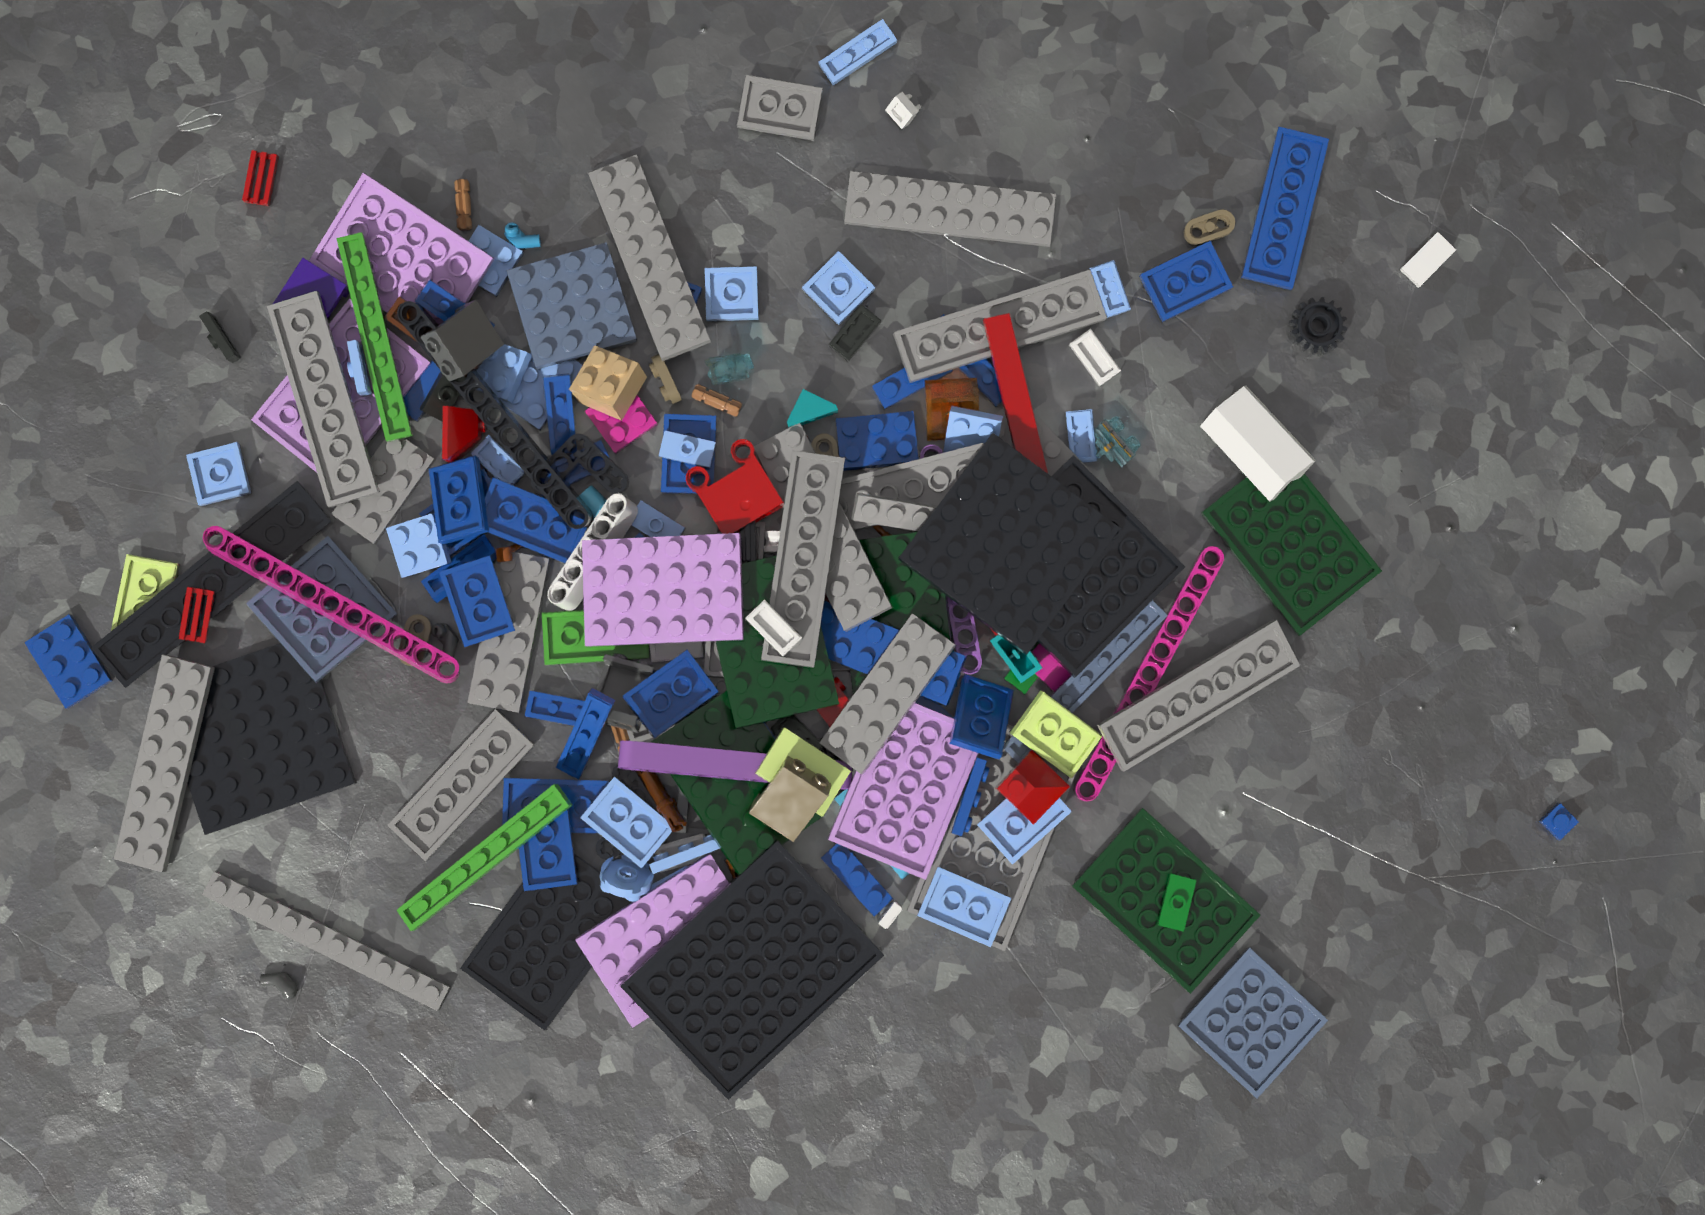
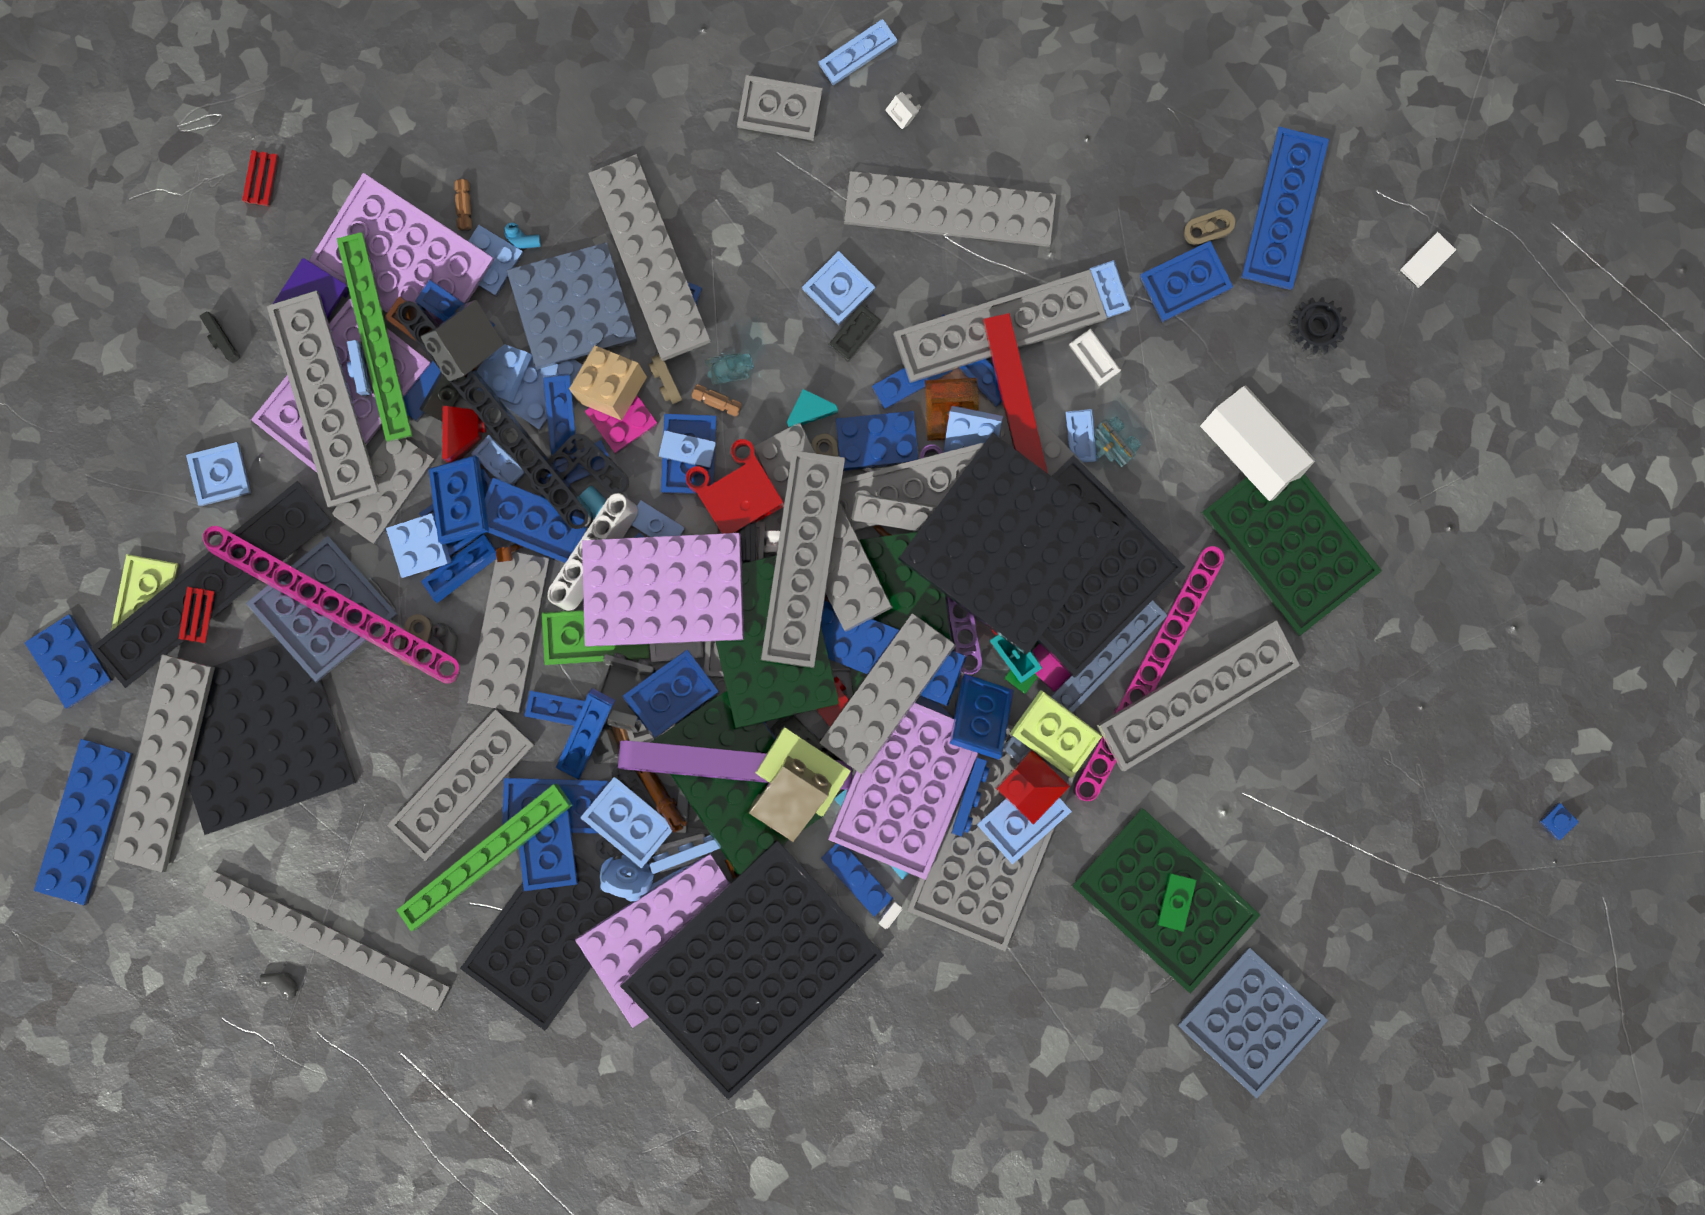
(83, 822): none -> blue plate
(477, 601): blue plate -> none
(605, 747): none -> dark grey plate
(731, 293): light blue plate -> none
(773, 628): white tile -> none
(964, 906): light blue plate -> none

